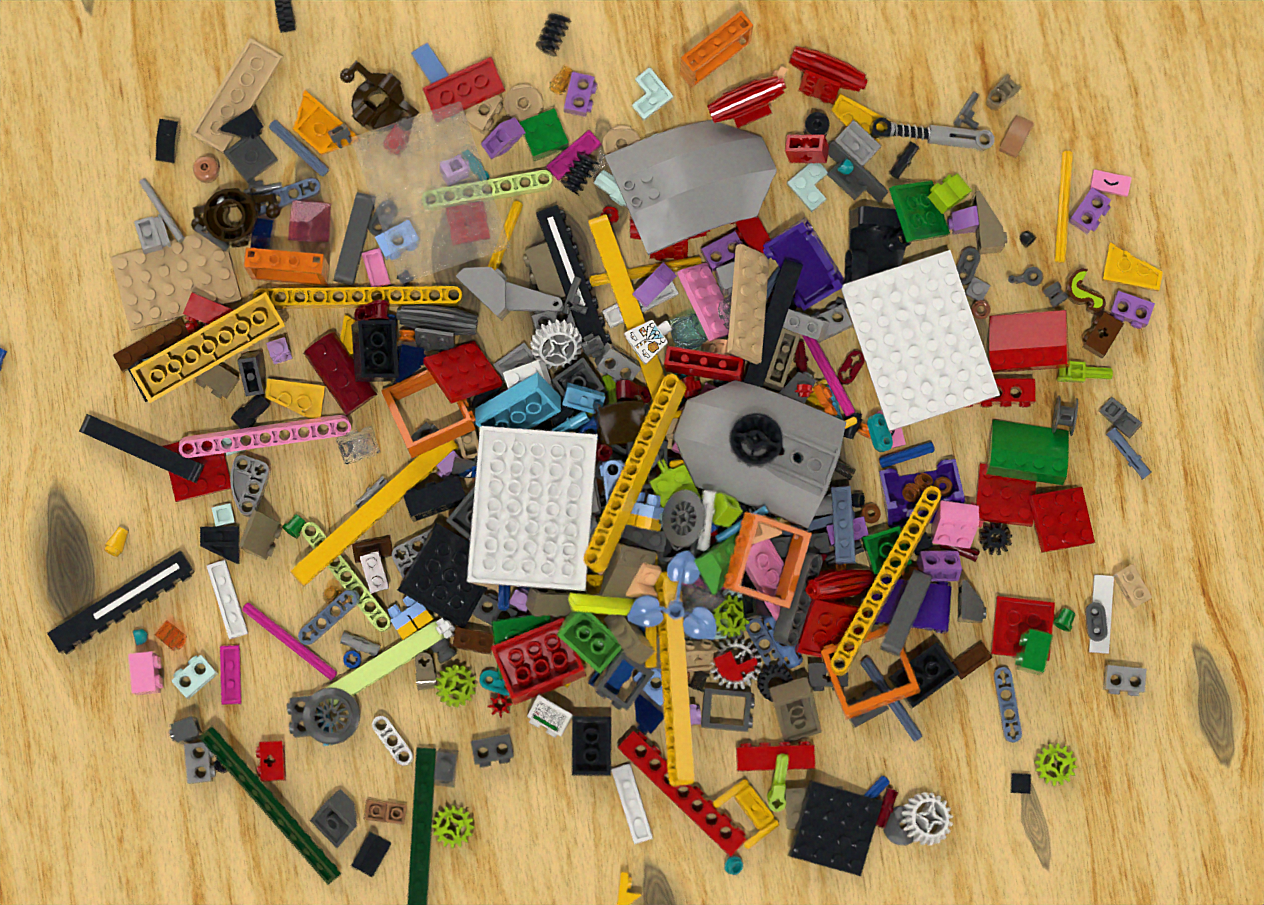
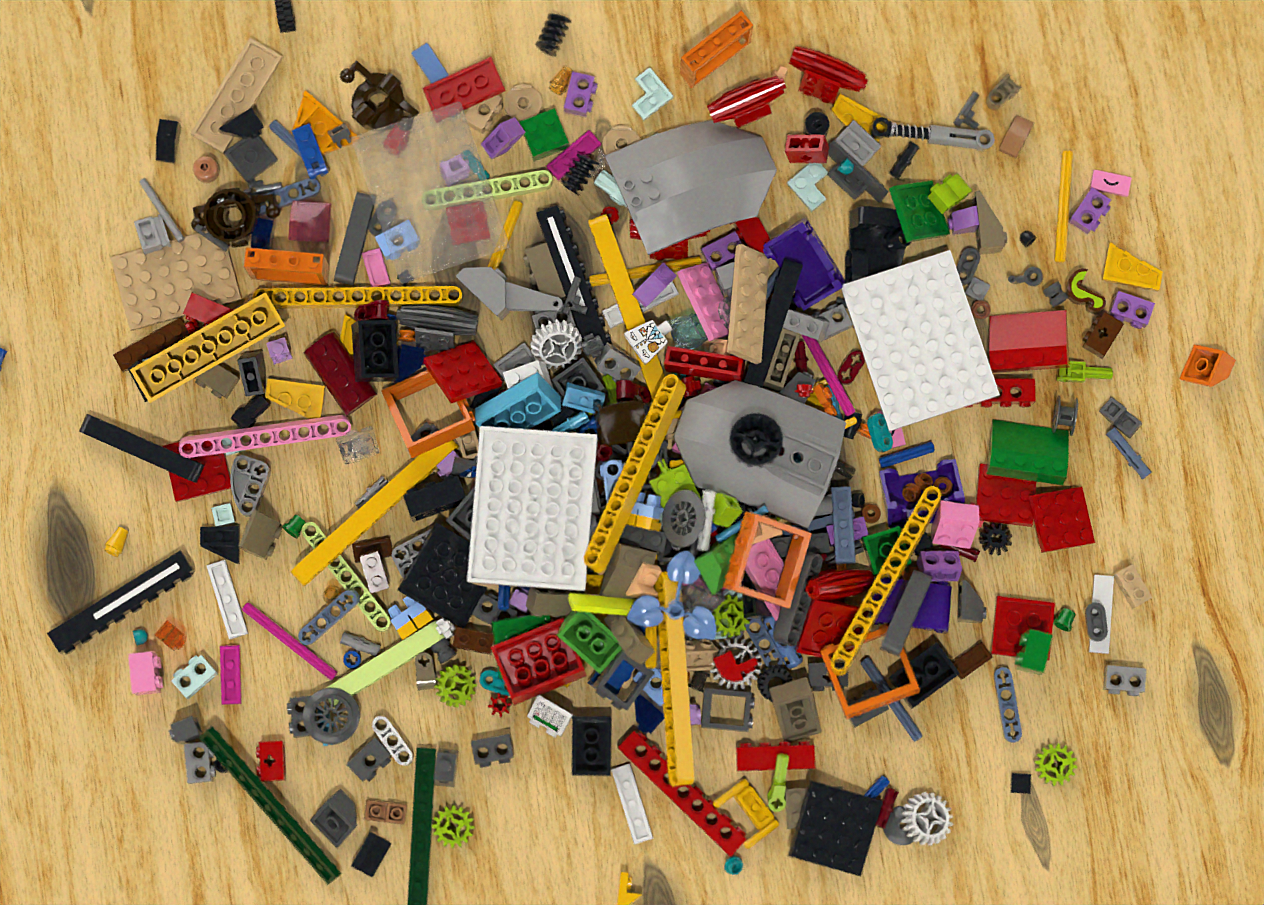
(310, 150): none -> blue plate
(358, 765): none -> dark grey brick
(1207, 366): none -> orange slope

